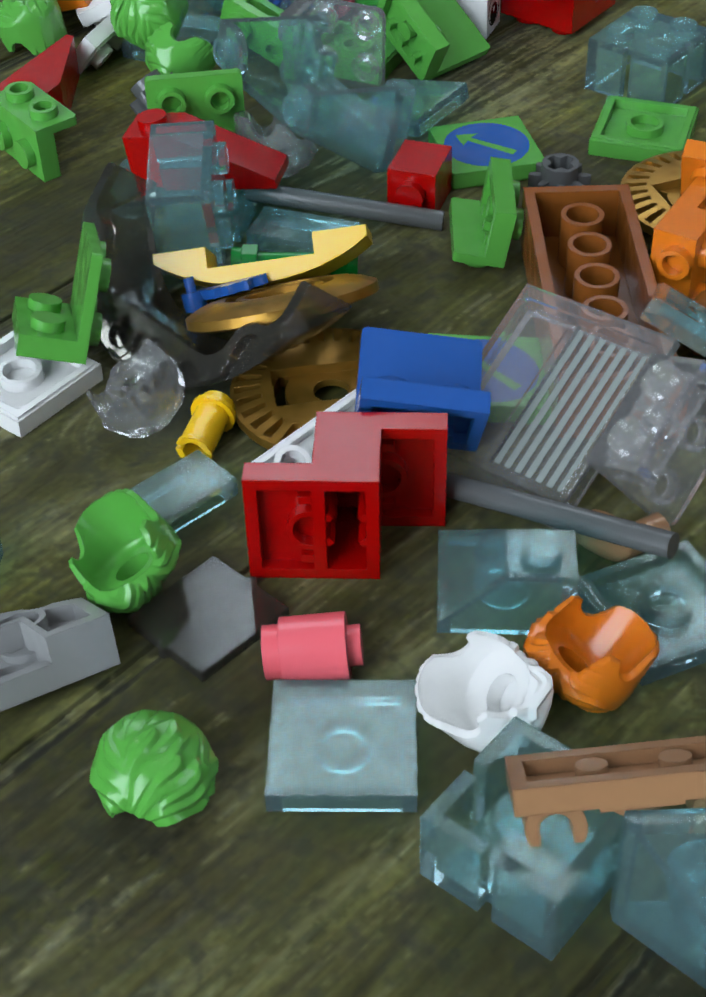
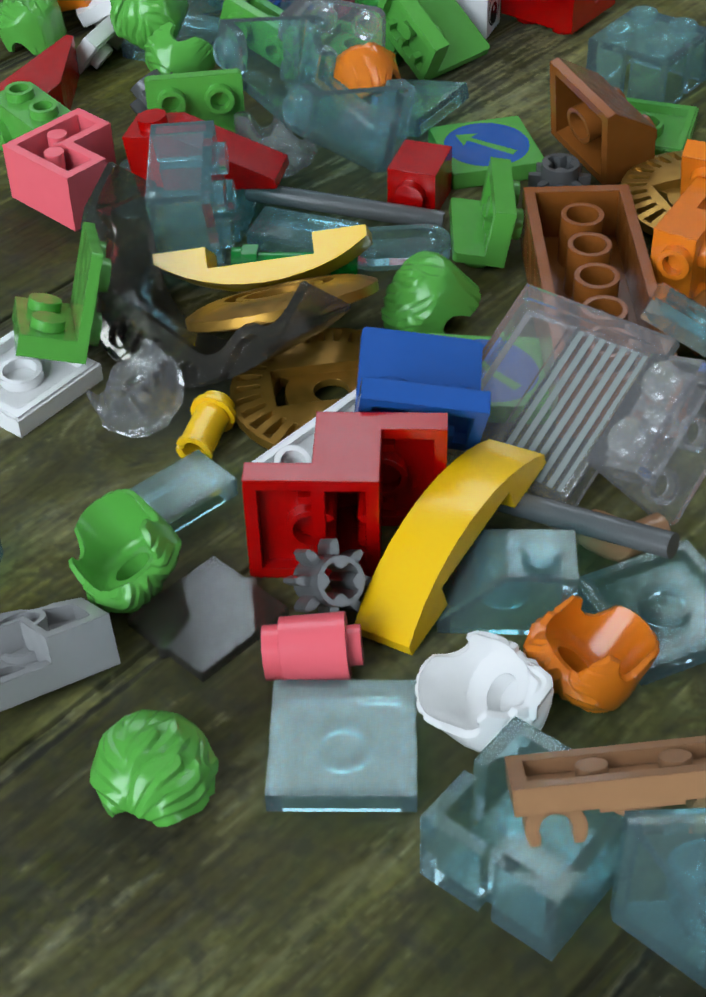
(60, 165): none -> coral brick
(197, 298): blue piece -> none
(345, 579): none -> dark grey gear
(366, 66): none -> orange hair
(398, 242): none -> clear light blue tile
(428, 294): none -> bright green hair
(435, 536): none -> yellow slope
(598, 122): none -> dark orange slope

